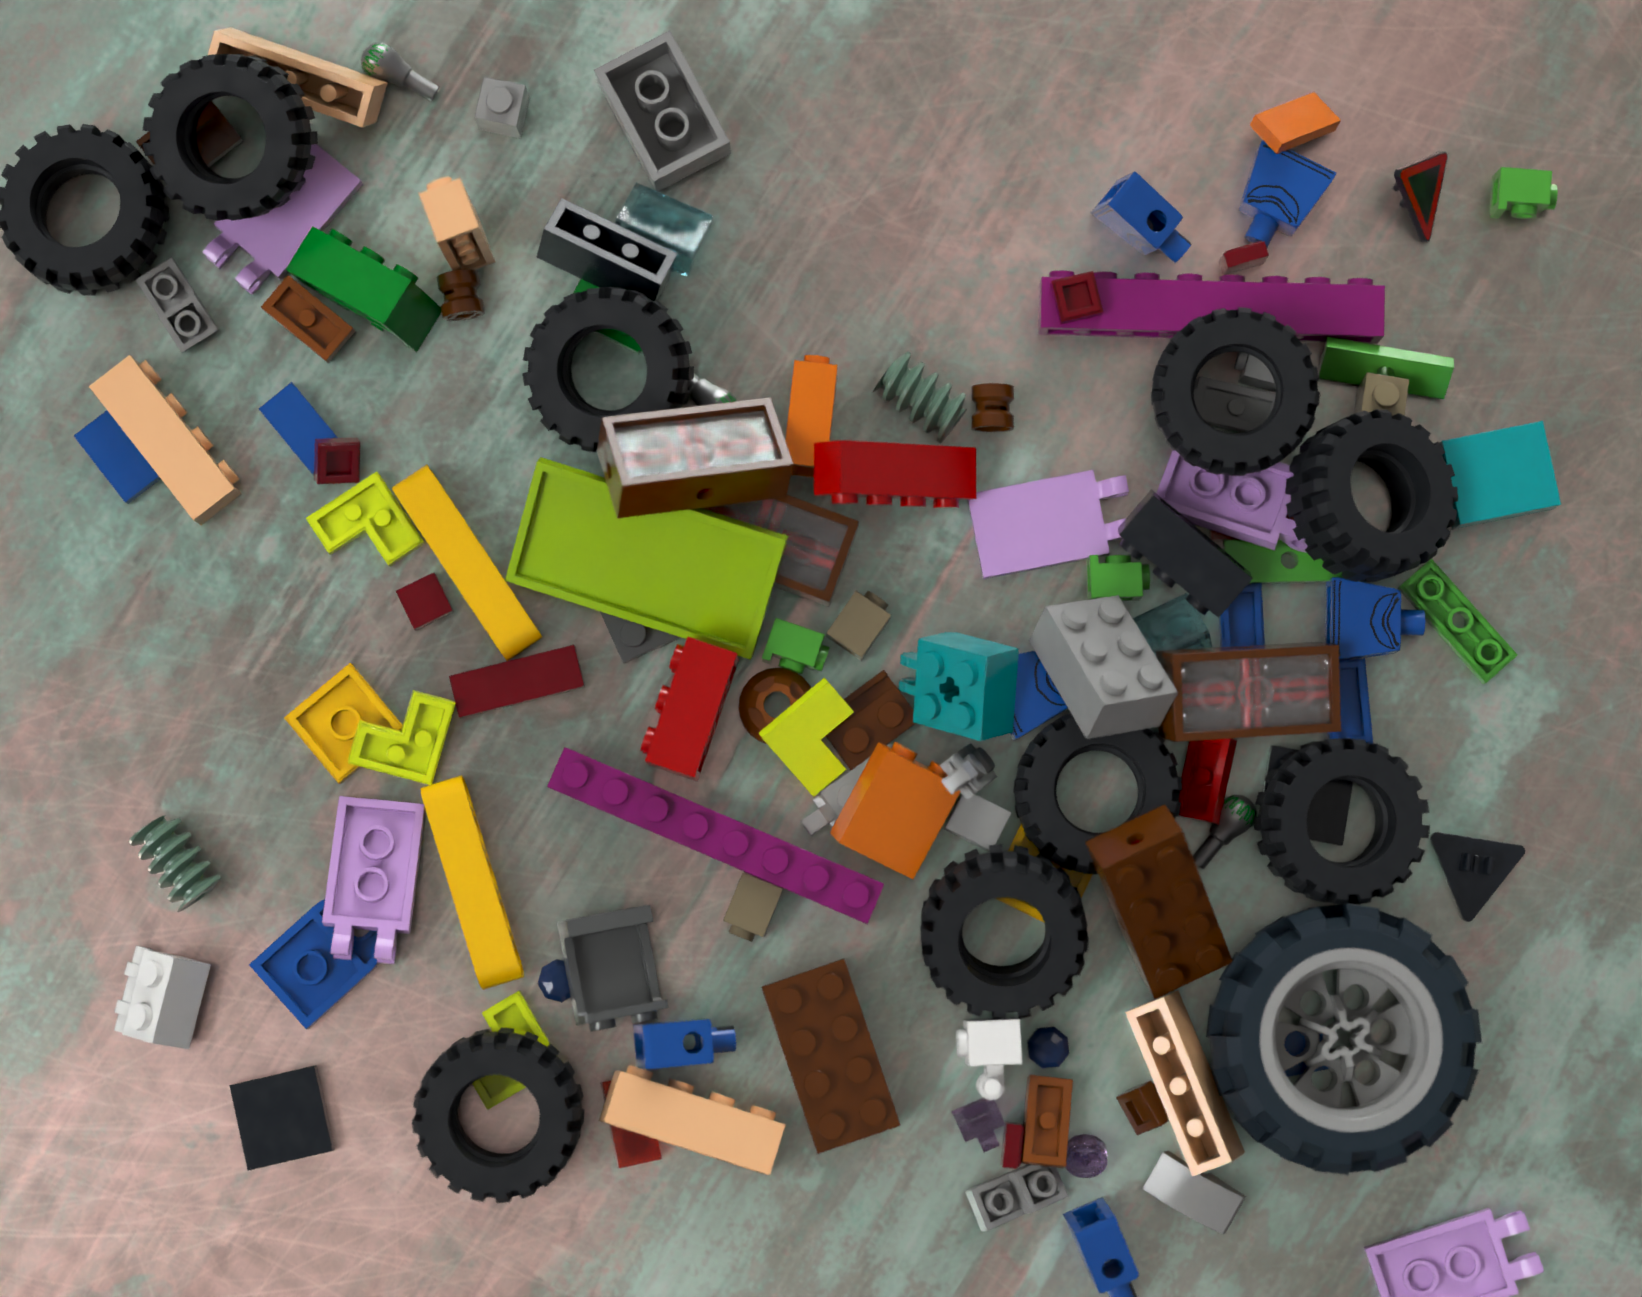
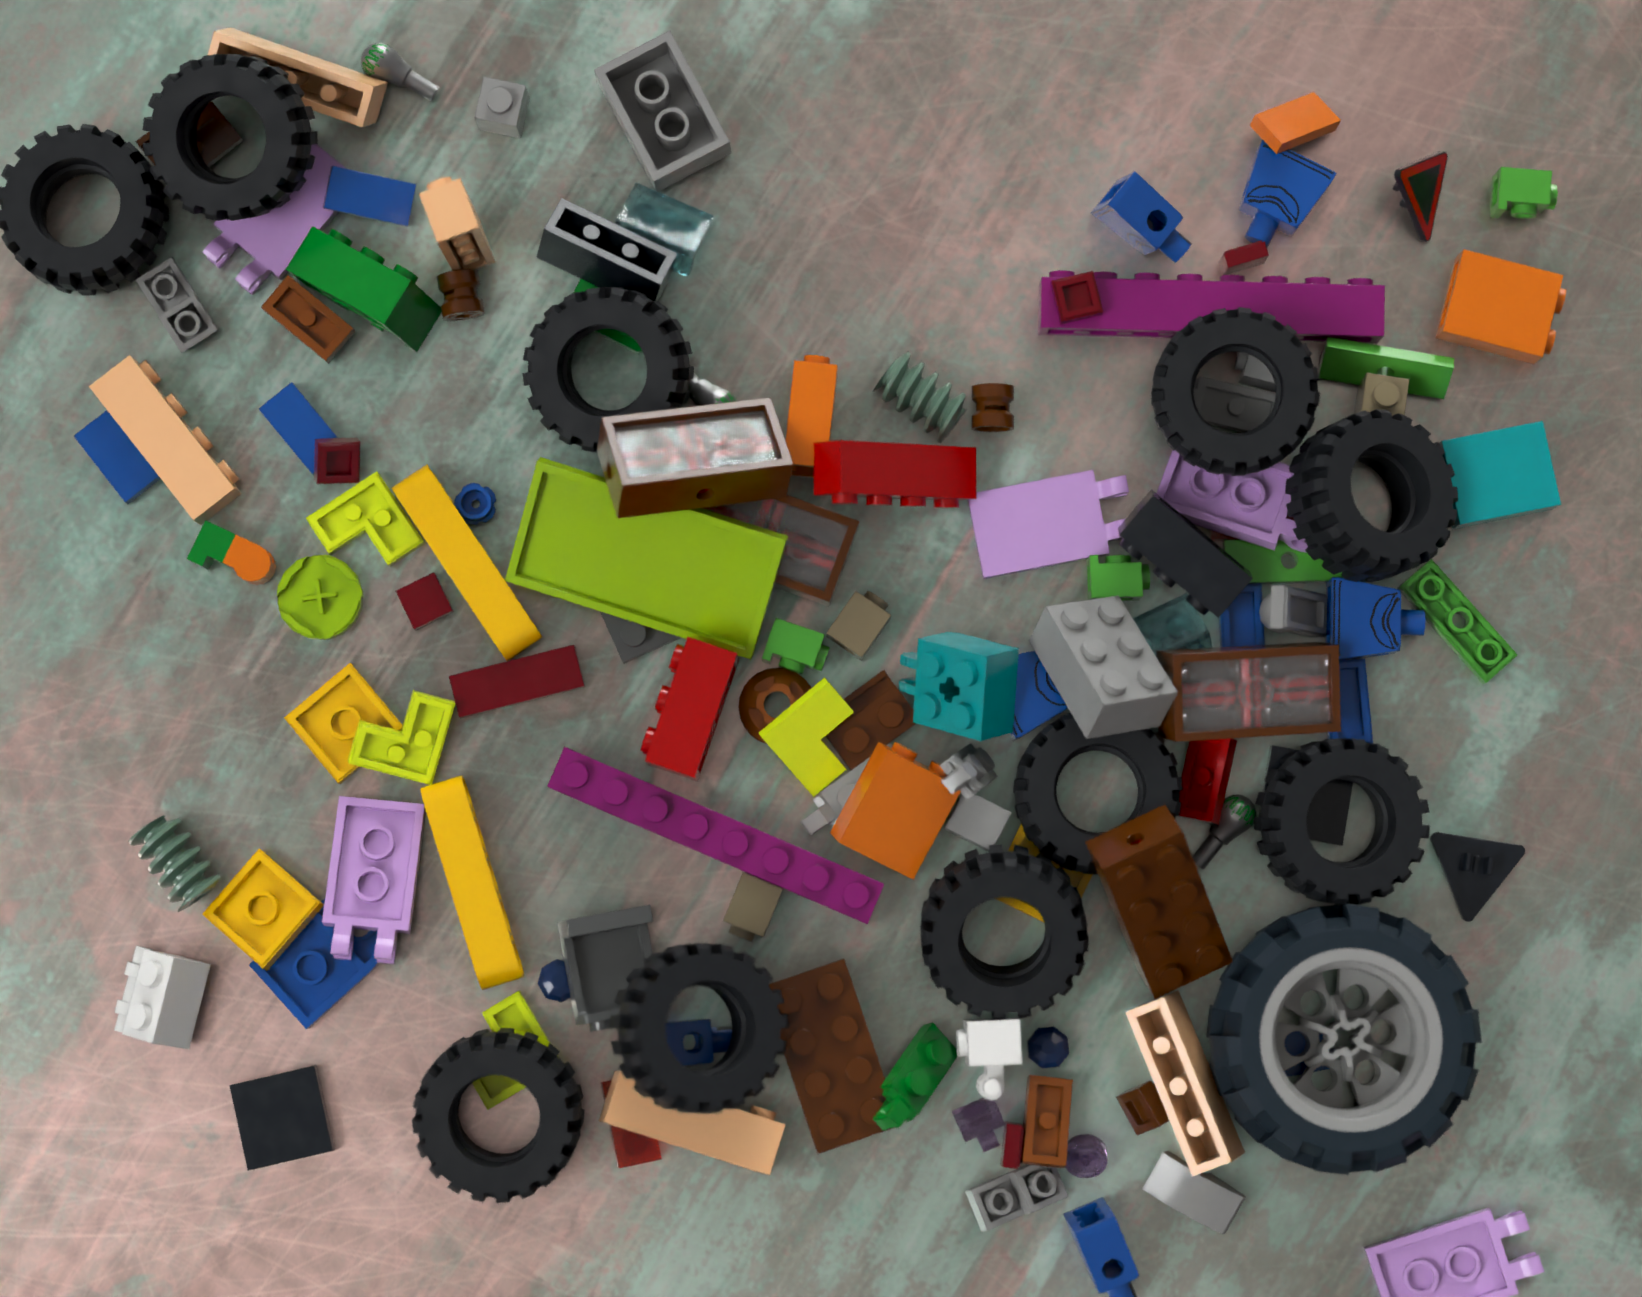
(245, 557): none -> leg
(263, 909): none -> yellow tile
(320, 597): none -> lime tile
(369, 196): none -> blue tile
(474, 492): none -> blue plate
(753, 1038): none -> black tyre
(915, 1077): none -> green hinge
(1294, 611): none -> light grey tile
(1501, 307): none -> orange brick

